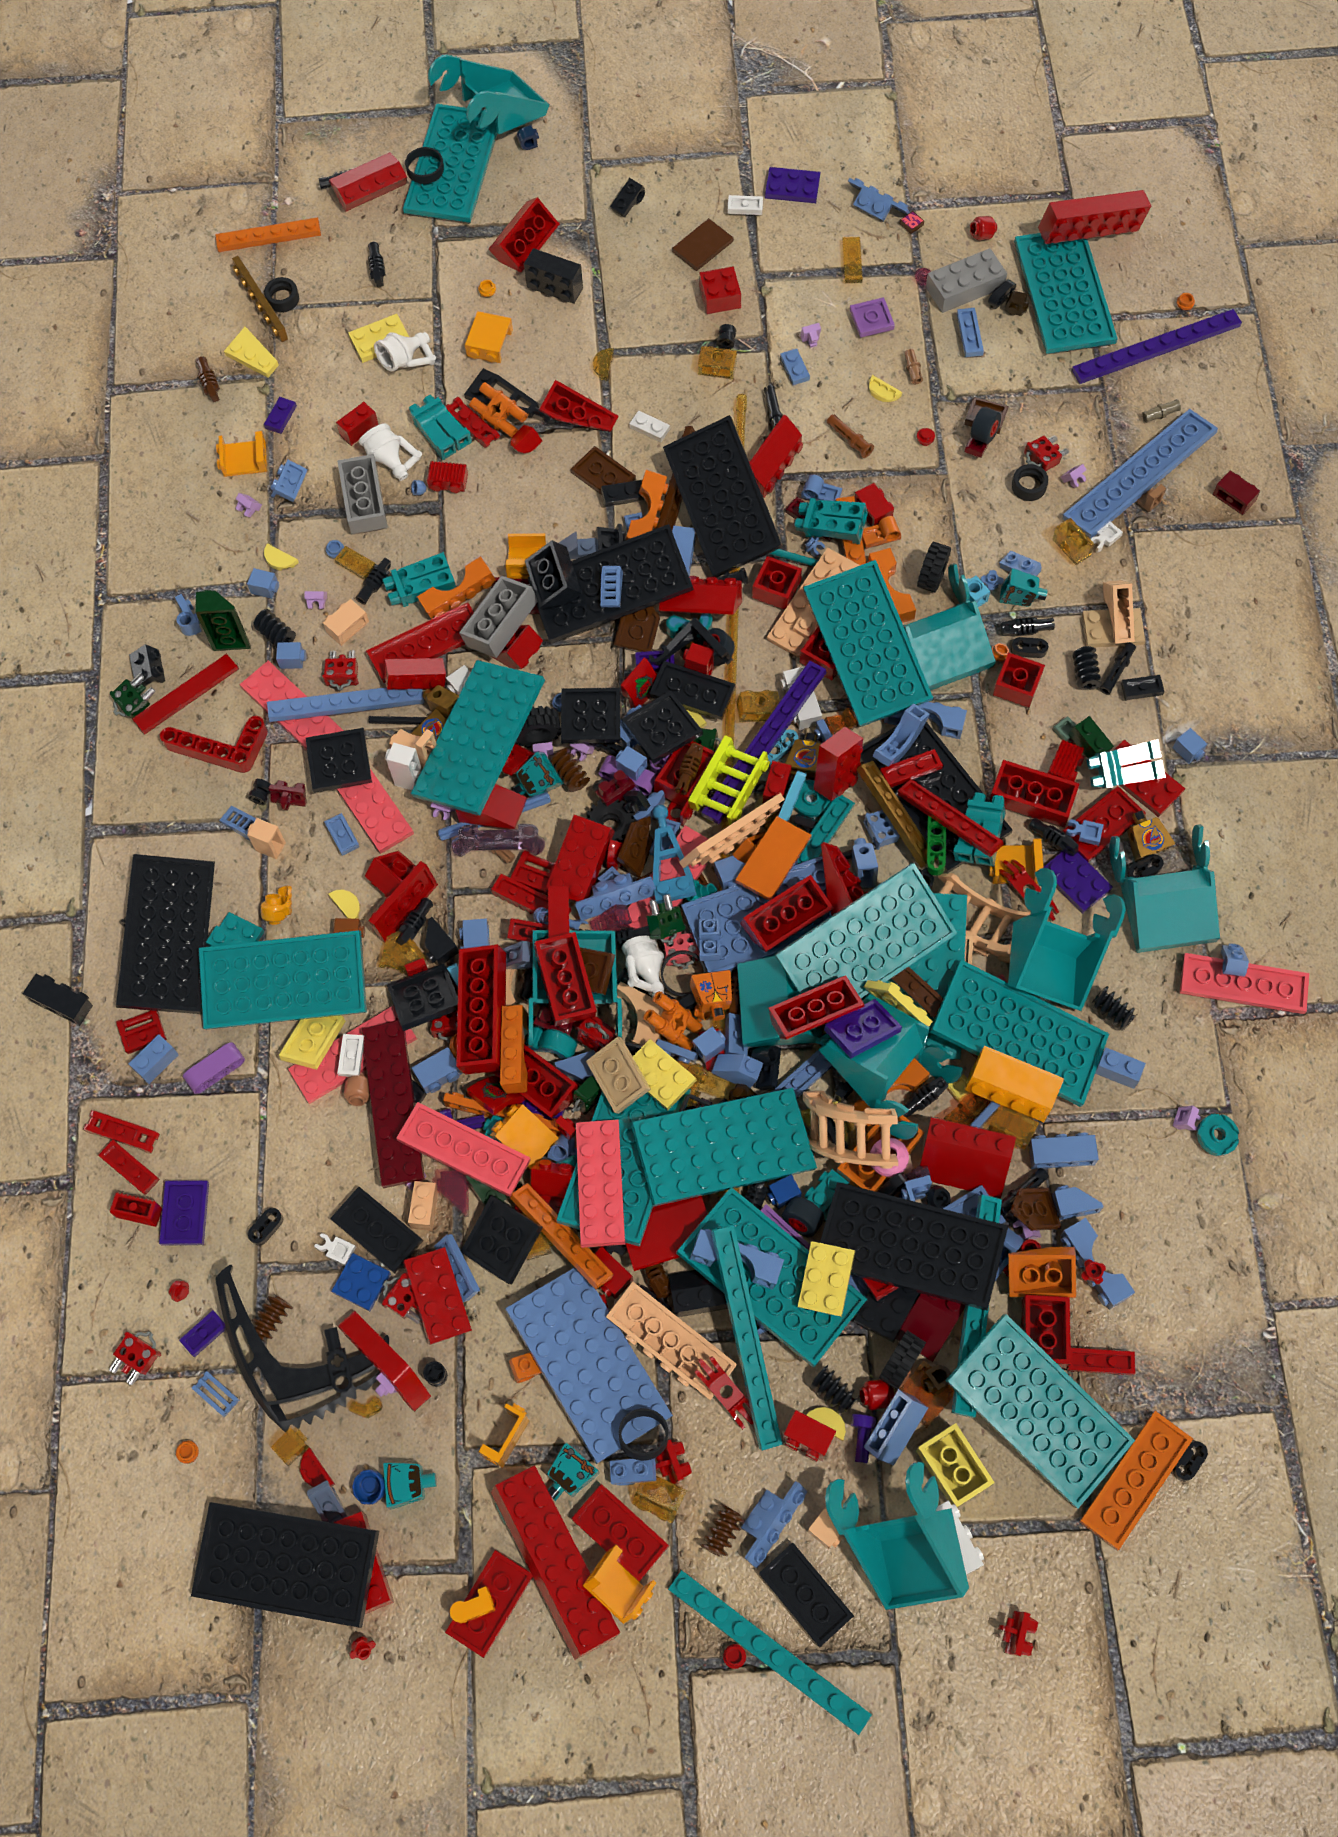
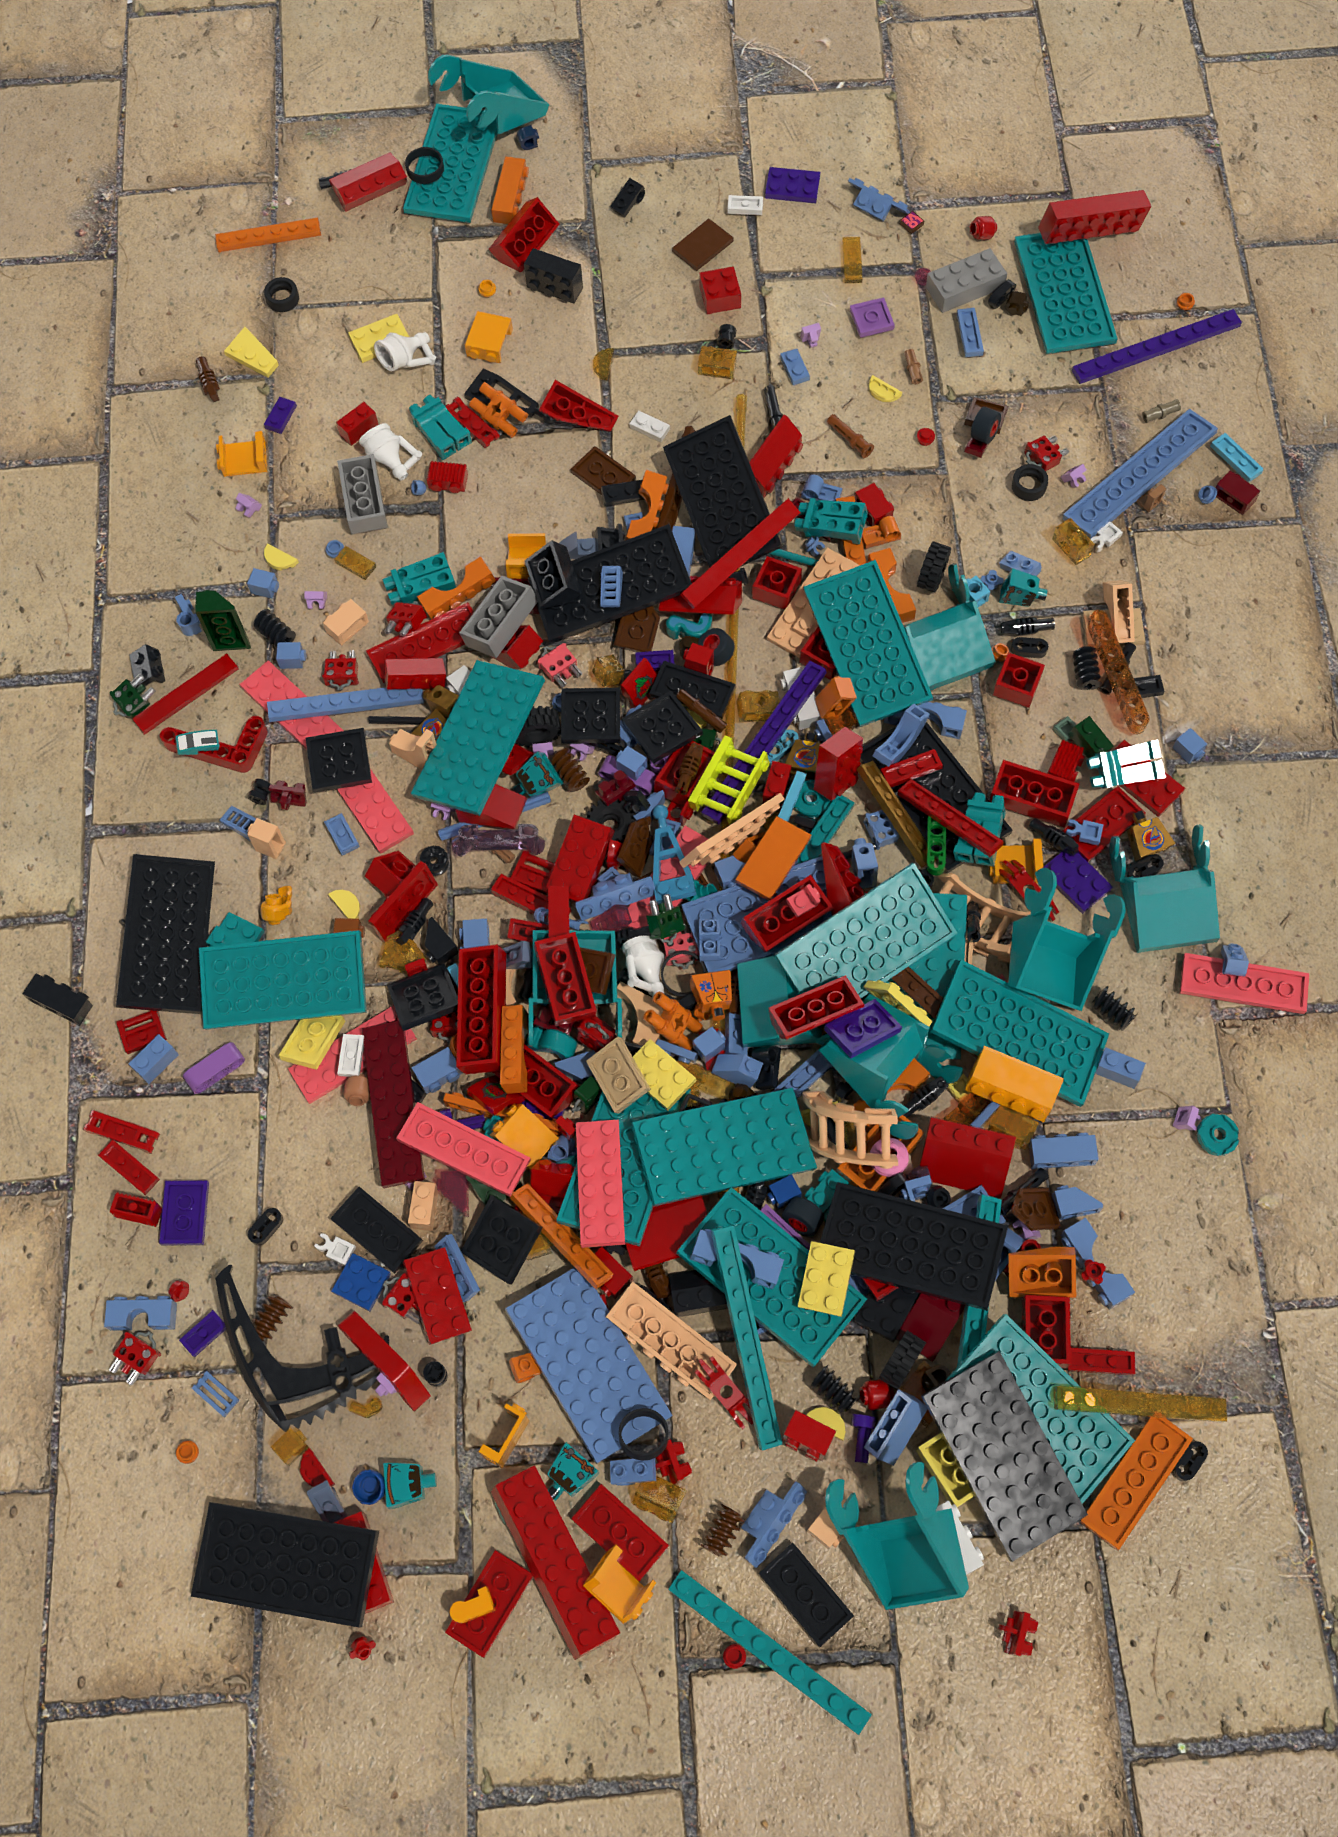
(121, 1312): none -> medium blue arch
(196, 741): none -> slope
(261, 302): pearl gold plate -> none
(289, 480): medium blue bracket -> none
(374, 580): black hinge -> none
(376, 264): black hinge -> none
(403, 765): white brick -> none
(405, 618): none -> red piece
(430, 854): none -> black wheel
(509, 190): none -> orange brick
(526, 439): red brick -> none
(558, 663): none -> coral piece
(608, 670): none -> clear yellow brick
(687, 635): black hinge -> none
(702, 711): none -> reddish brown axle
(740, 553): none -> red tile
(804, 900): none -> coral bracket
(835, 698): none -> orange brick
(973, 922): none -> black pin
(1004, 1455): none -> plate
(1118, 680): none -> clear orange beam
(1140, 1404): none -> clear yellow plate
(1207, 494): none -> medium blue plate
(1236, 457): none -> medium azure plate

